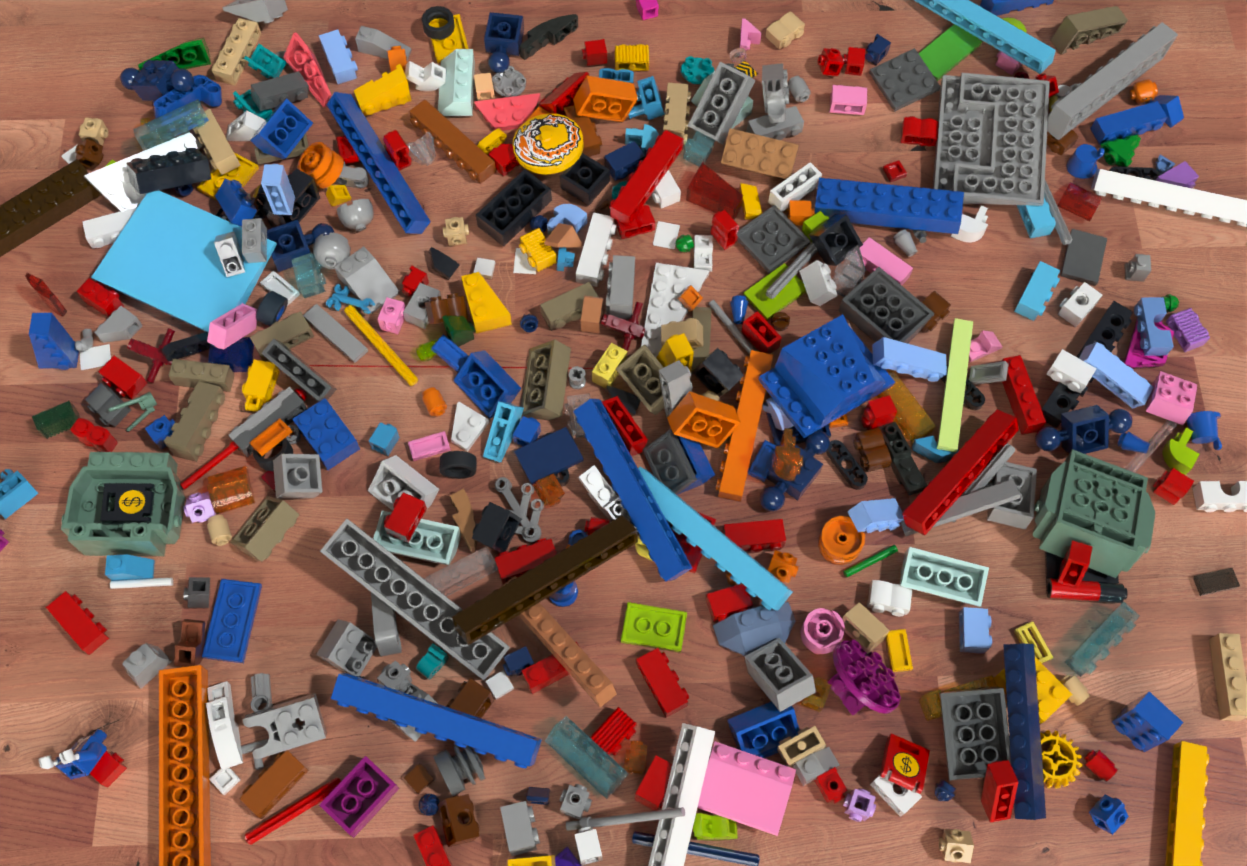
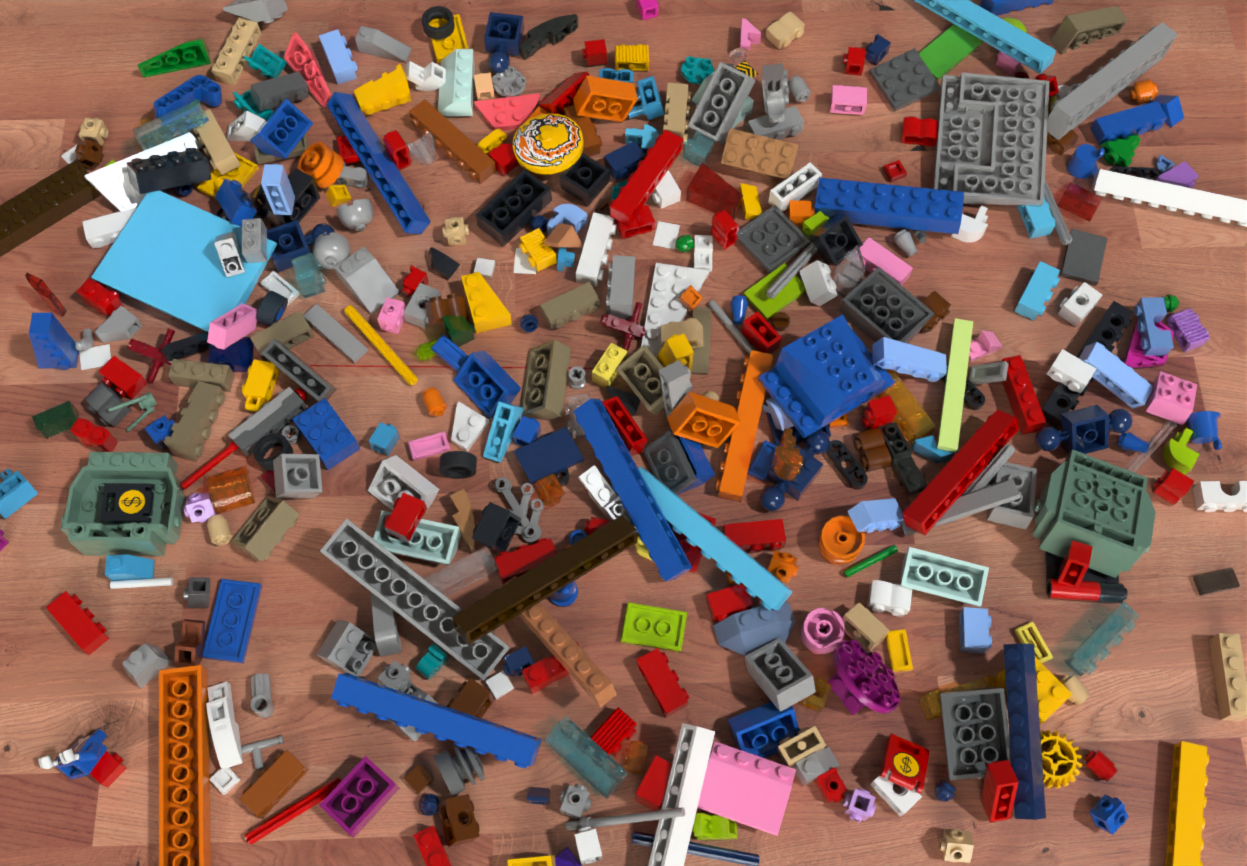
(156, 79): dark blue brick -> none
(271, 437): orange tile -> none
(281, 725): light grey brick -> none
(342, 296): dark azure bar -> none
(396, 57): orange brick -> none
(518, 828): light grey brick -> none
(591, 314): nougat slope -> none
(718, 372): black brick -> none
(830, 62): red brick -> none
(1138, 268): light grey brick -> none
(1147, 722): blue brick -> none

